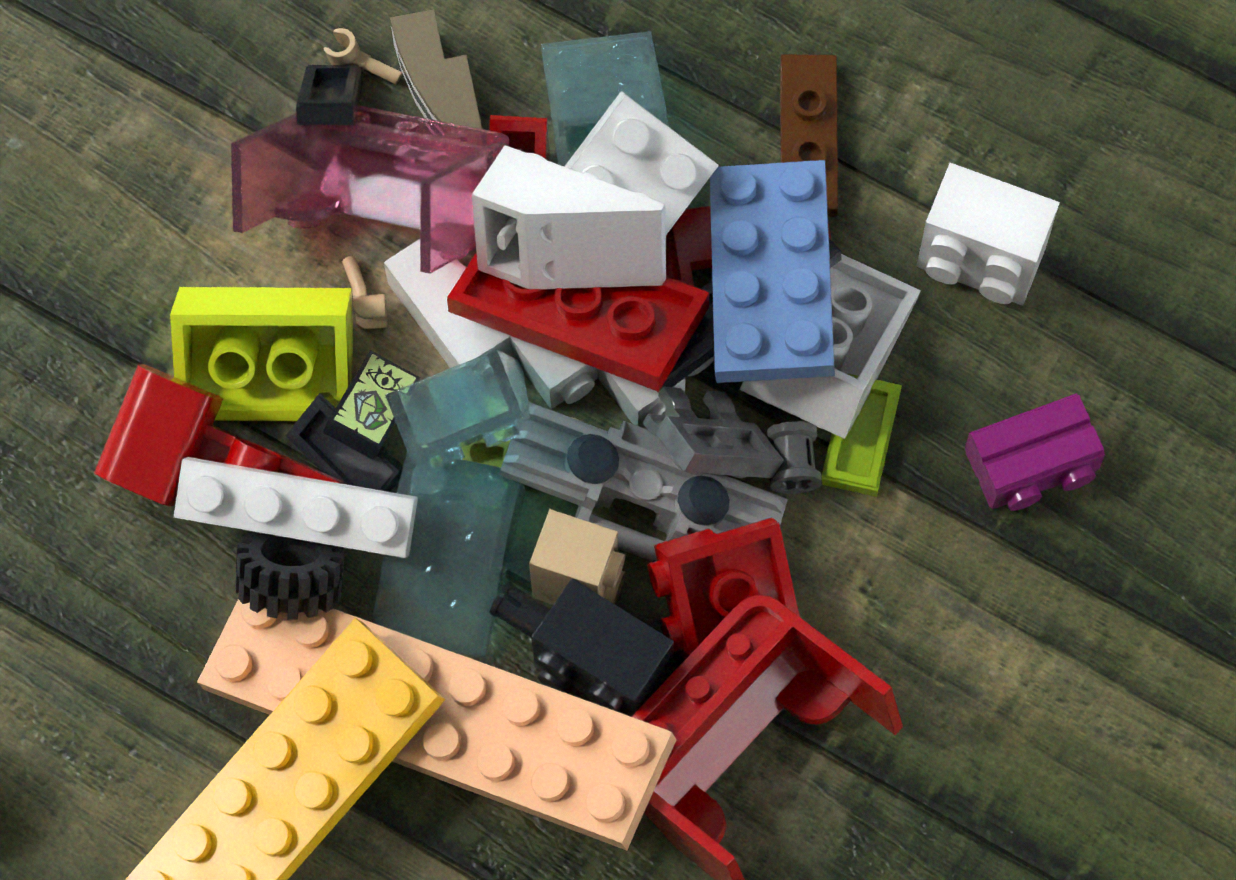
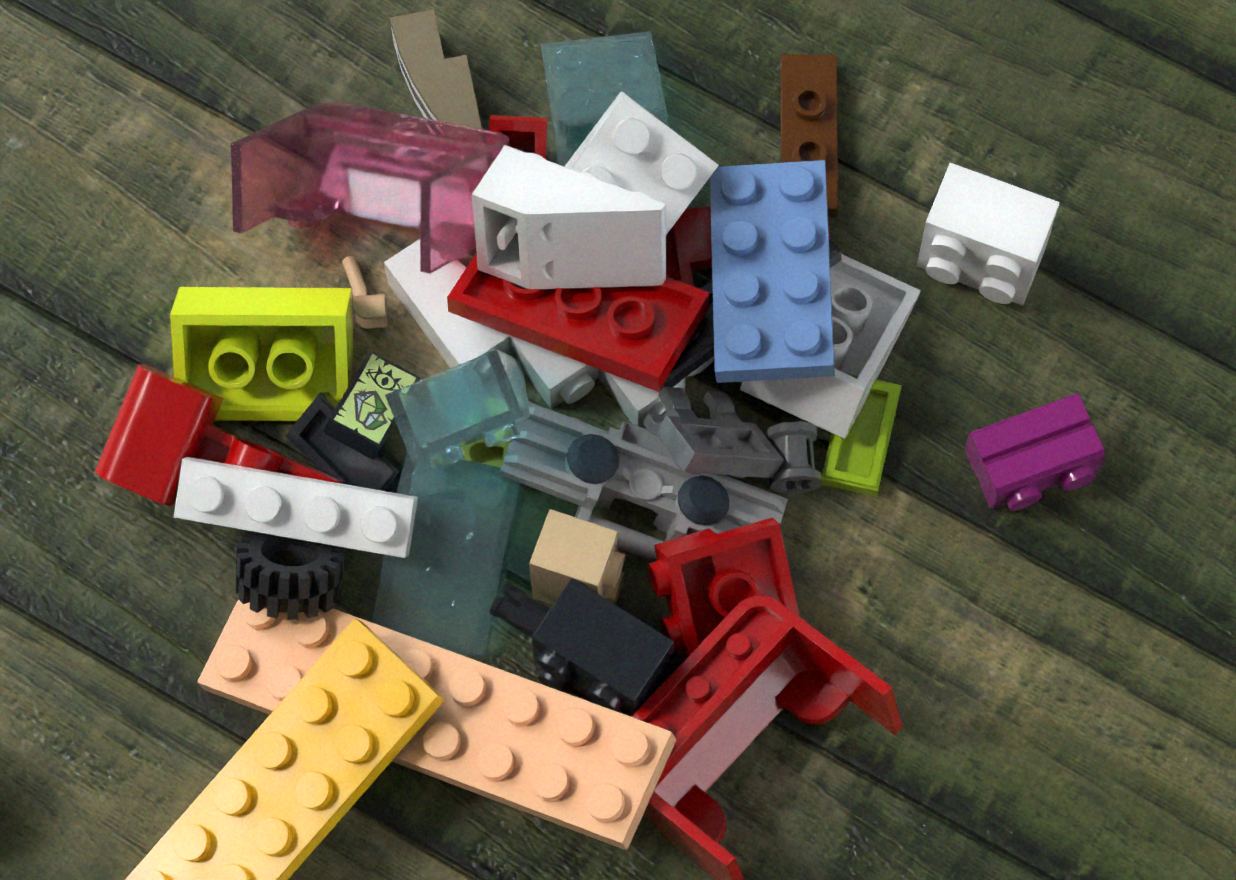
(329, 95): black tile -> none
(355, 56): tan hand -> none

